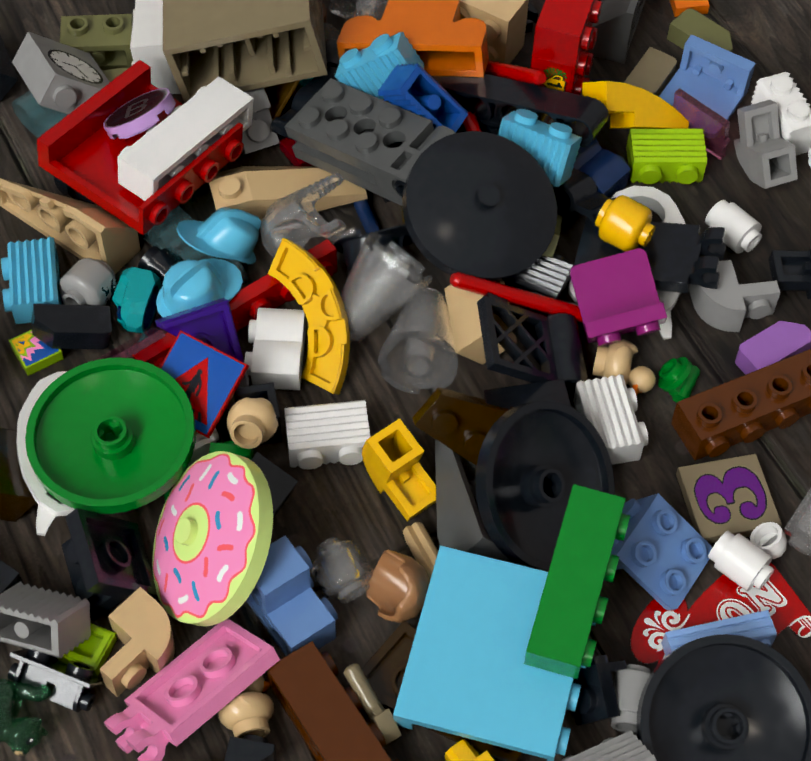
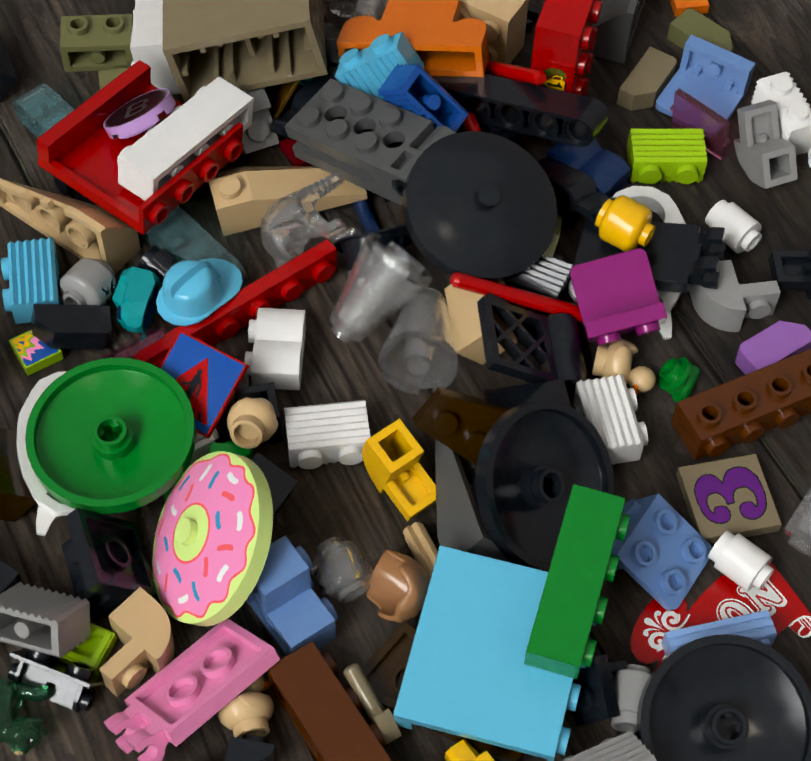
(58, 73): light grey brick -> none
(208, 323): dark purple tile -> none
(223, 235): medium azure piece -> none
(324, 311): yellow tile -> none
(549, 144): medium azure brick -> none
(634, 106): yellow slope -> none
(770, 539): white hinge -> none

